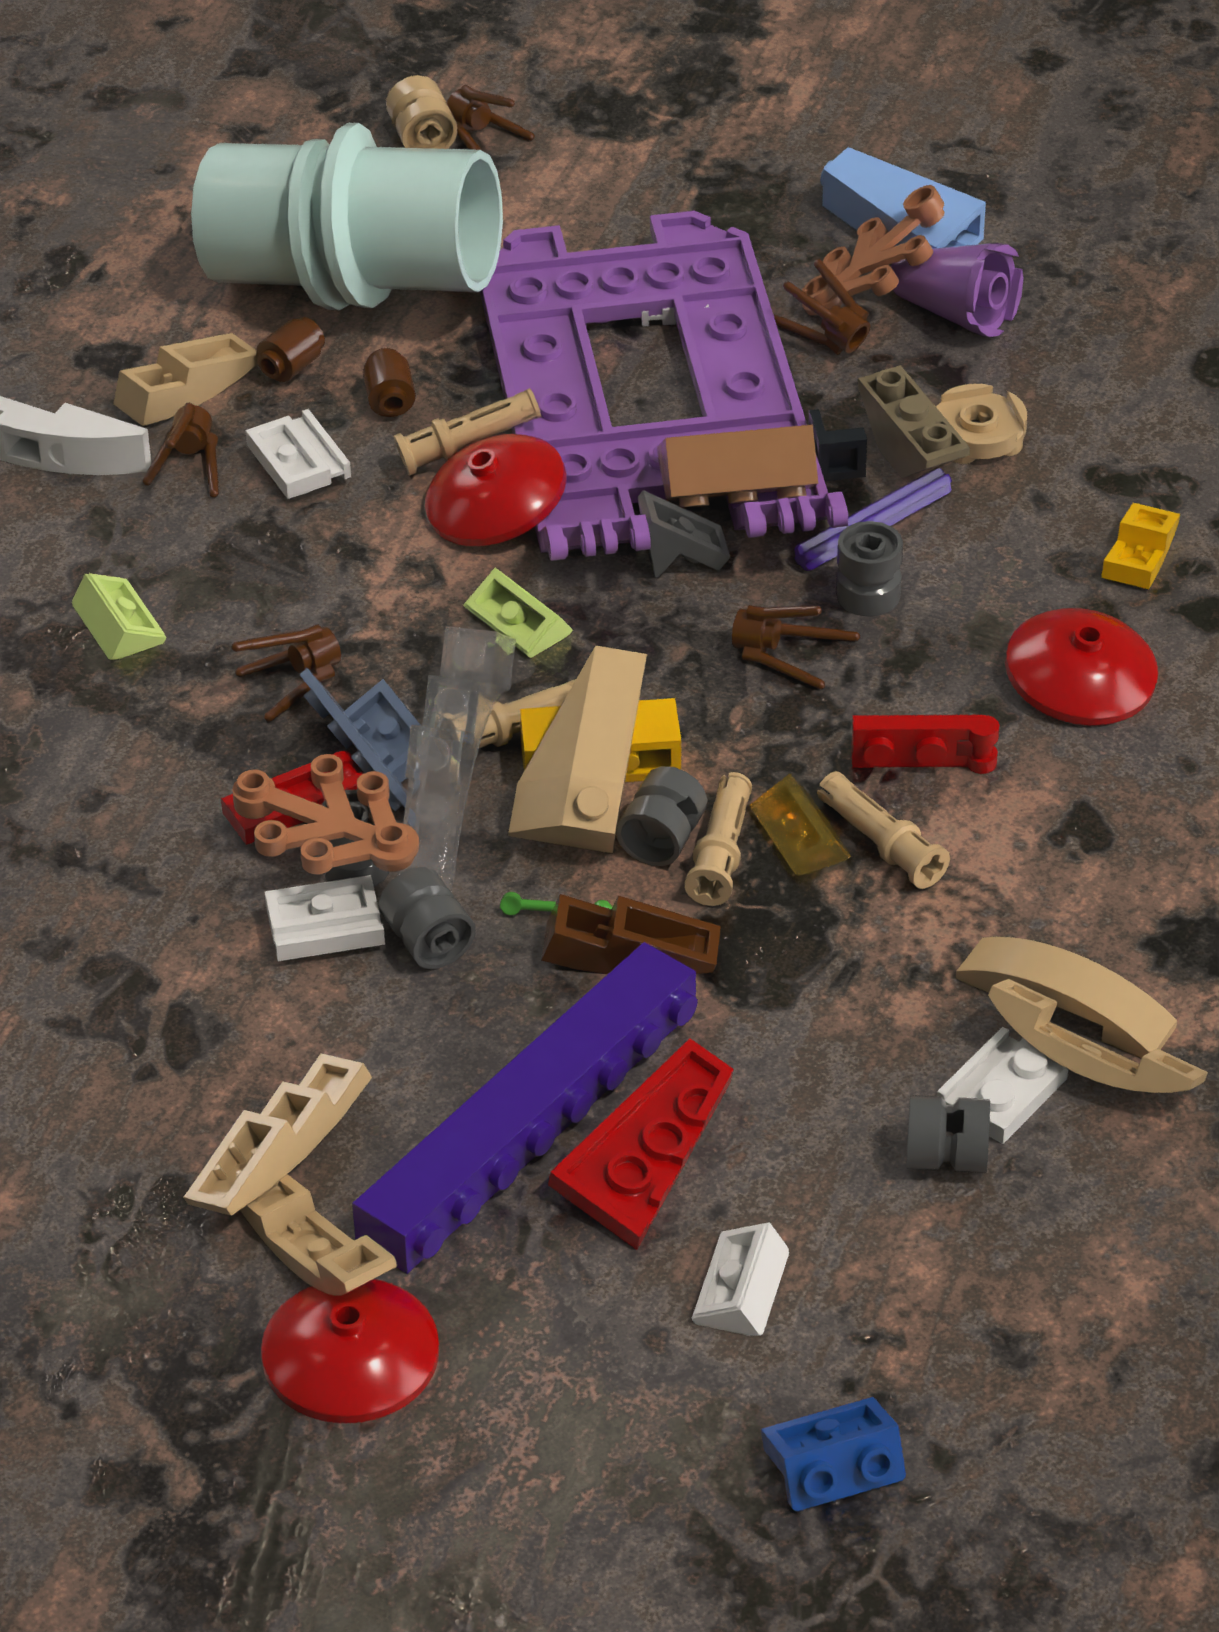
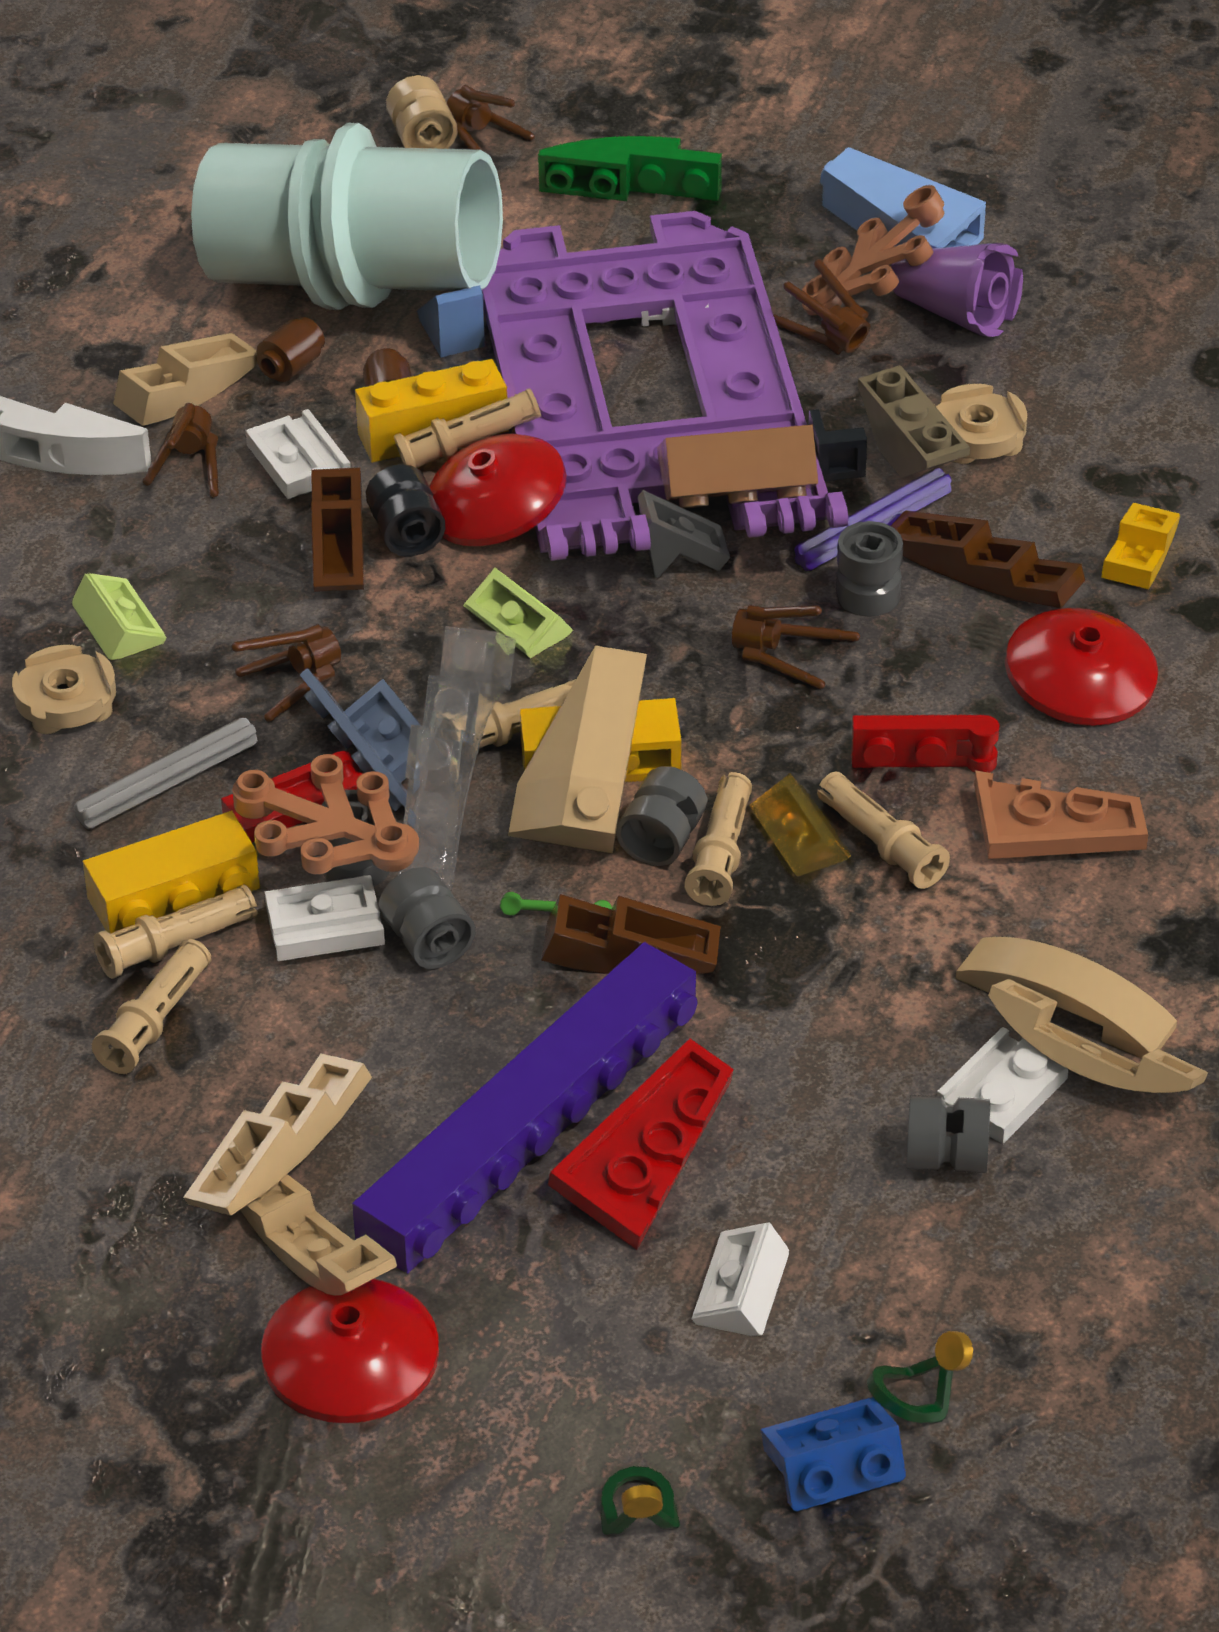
(51, 709): none -> tan plate
(141, 1020): none -> tan pin
(154, 936): none -> tan pin
(165, 773): none -> light grey axle
(170, 871): none -> yellow brick
(337, 529): none -> reddish brown slope
(405, 510): none -> black wheel
(415, 401): none -> yellow brick
(454, 321): none -> medium blue slope
(629, 163): none -> green slope
(638, 1501): none -> dark green piece
(952, 1353): none -> dark green piece
(969, 554): none -> reddish brown slope
(1046, 822): none -> nougat wing

